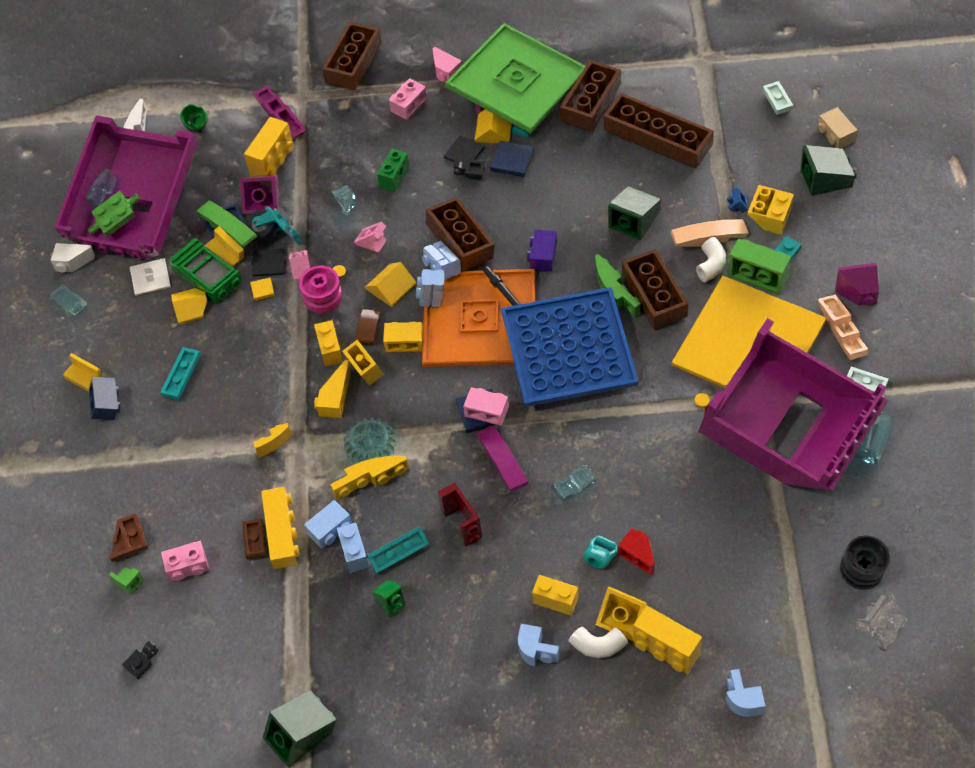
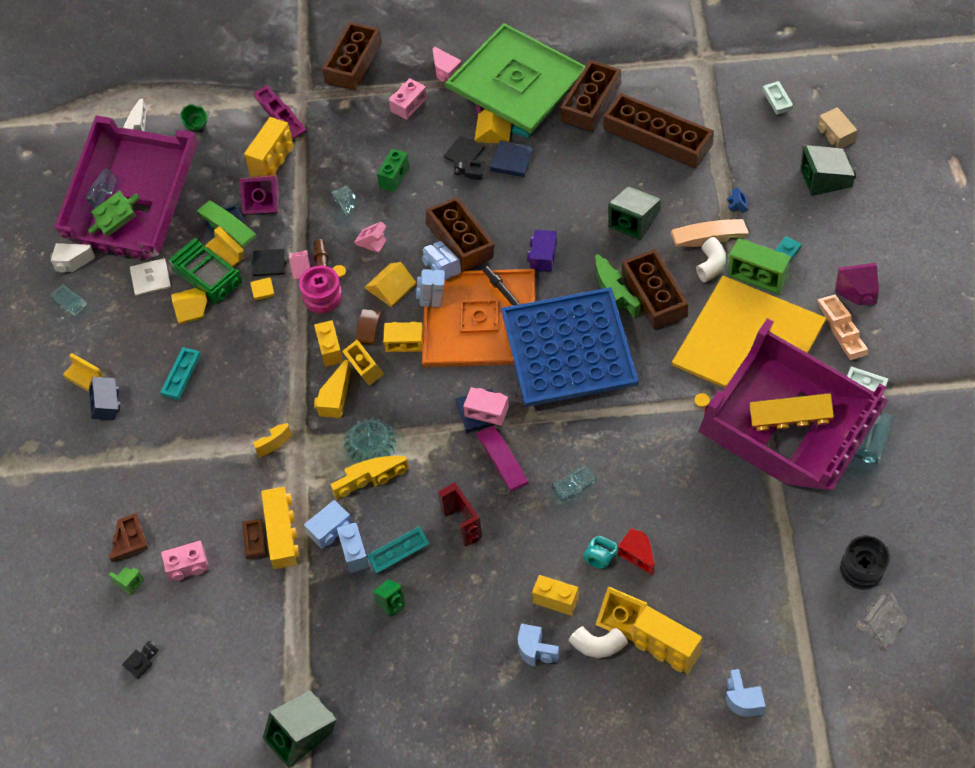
(267, 222): plate -> none
(320, 254): none -> reddish brown pin
(771, 208): yellow slope -> none
(791, 411): none -> yellow brick

